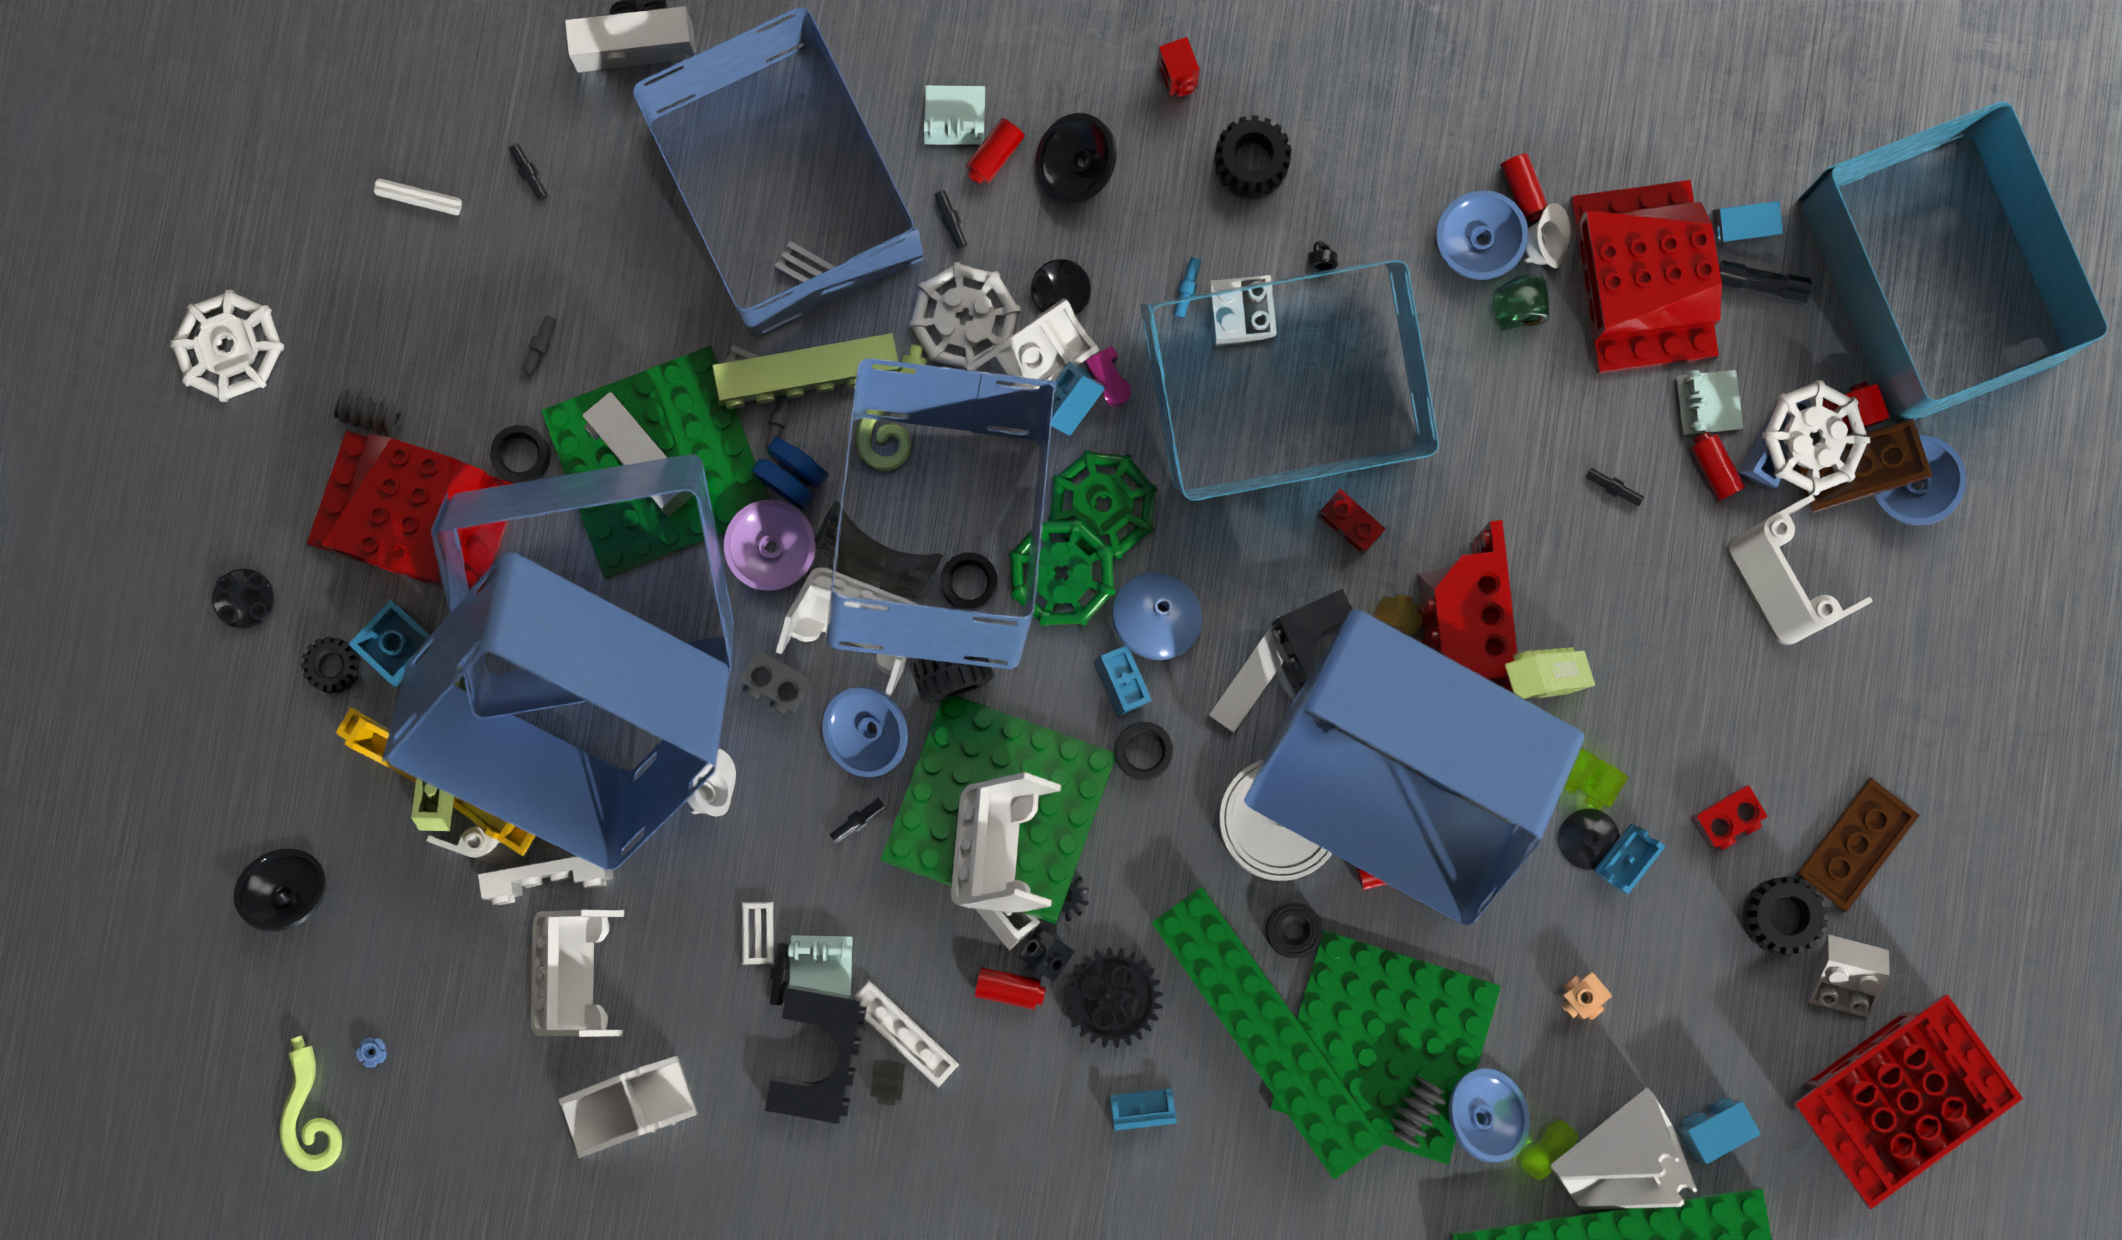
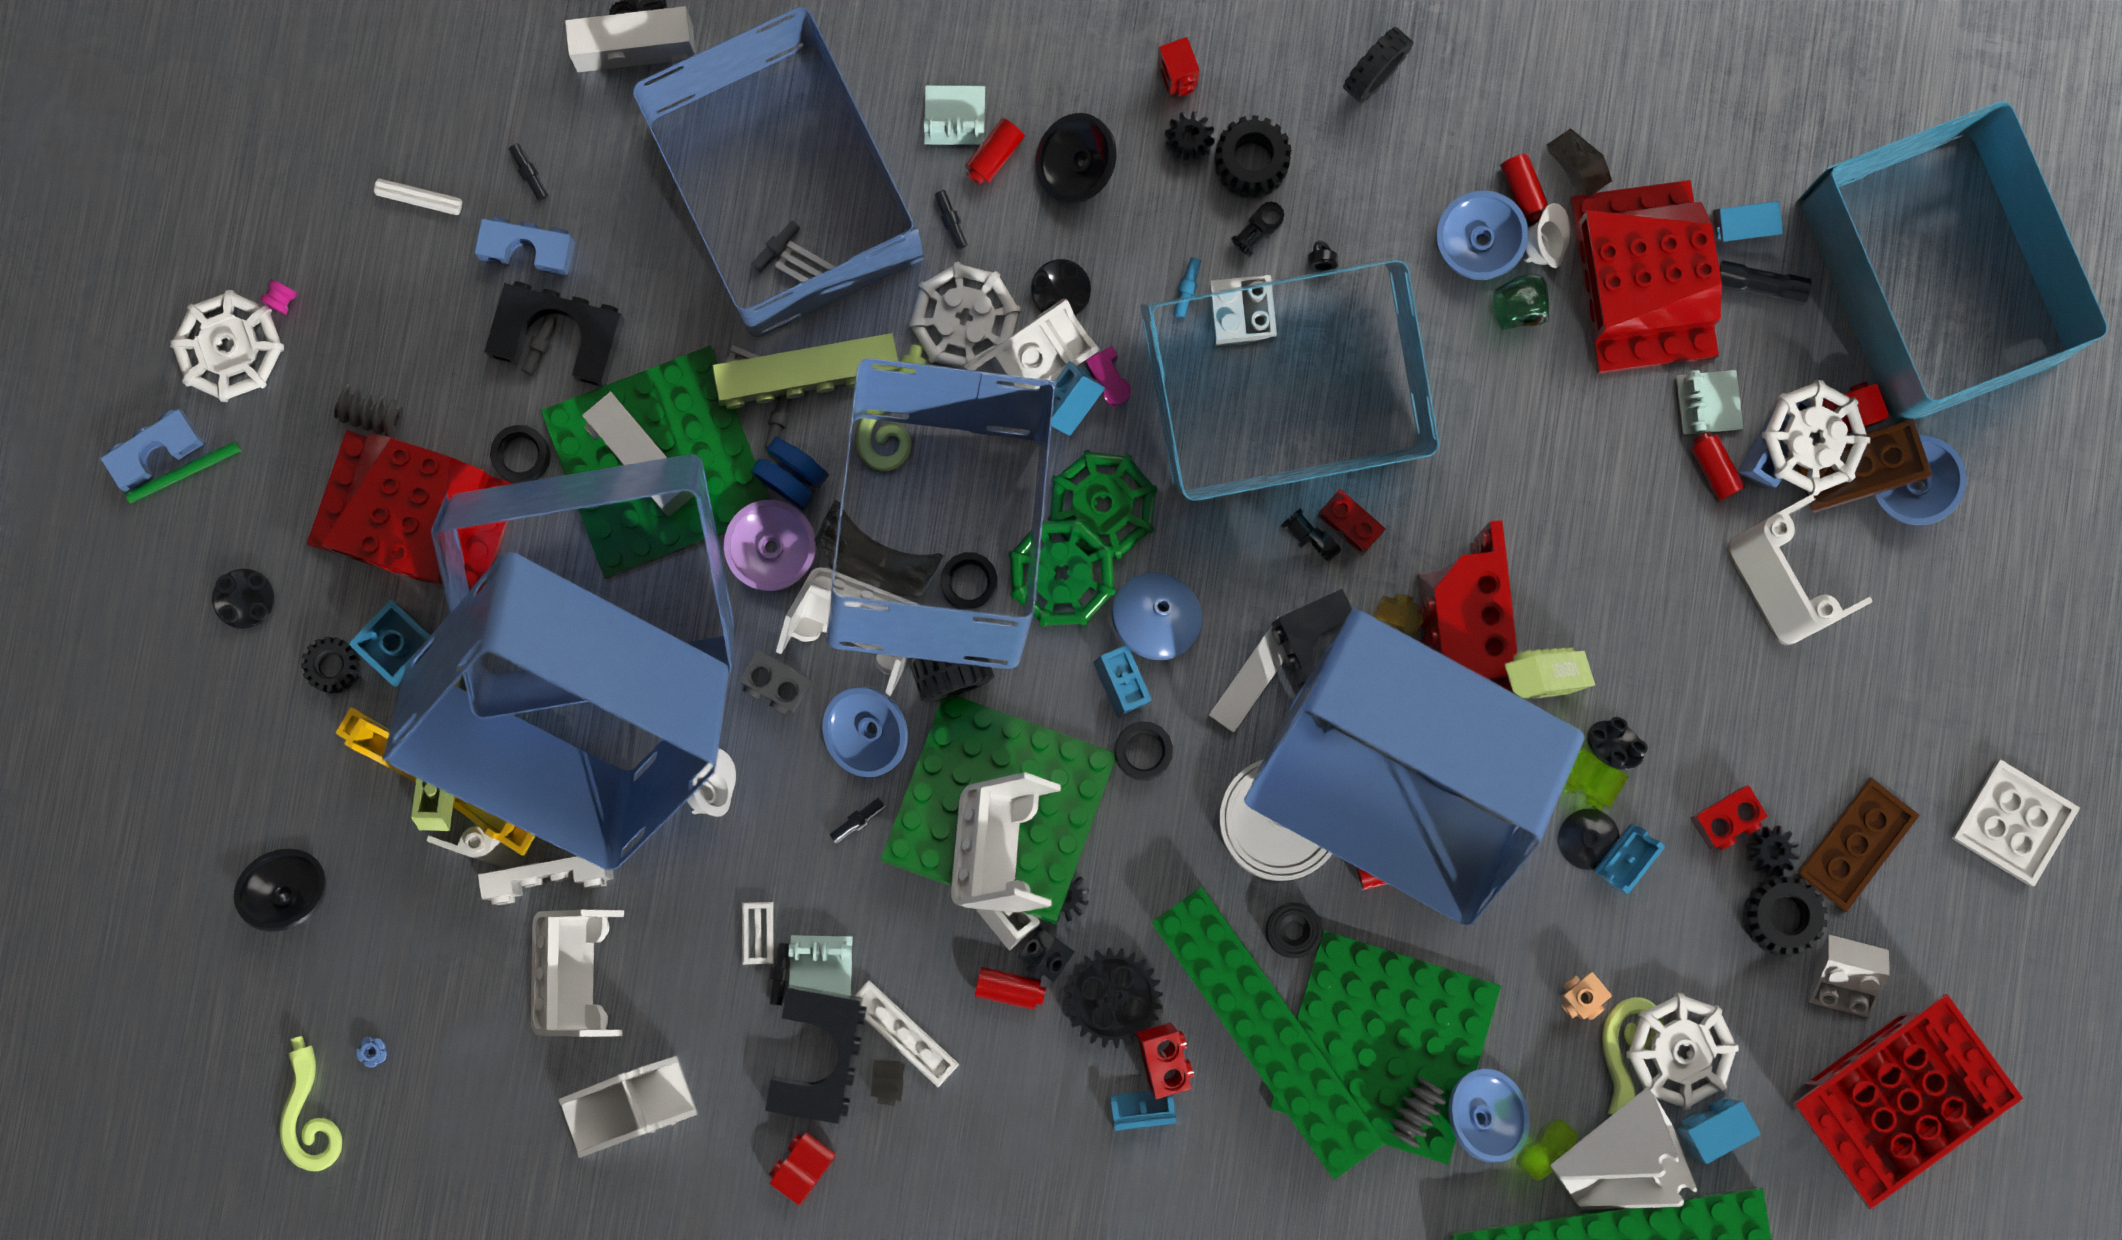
(129, 460): none -> medium blue arch
(182, 472): none -> green bar
(278, 296): none -> dark pink wheel
(499, 239): none -> medium blue arch
(522, 307): none -> black arch
(775, 246): none -> dark grey bar
(802, 1168): none -> red brick
(1158, 1062): none -> red brick
(1177, 135): none -> black gear
(1258, 227): none -> black connector
(1306, 533): none -> black connector
(1378, 64): none -> black tyre
(1581, 162): none -> clear smoke arch
(1615, 487): black bar -> none
(1616, 744): none -> black dish
(1623, 1085): none -> yellowish green plant
(1667, 1042): none -> white plate
(1784, 848): none -> black gear
(2015, 823): none -> white plate

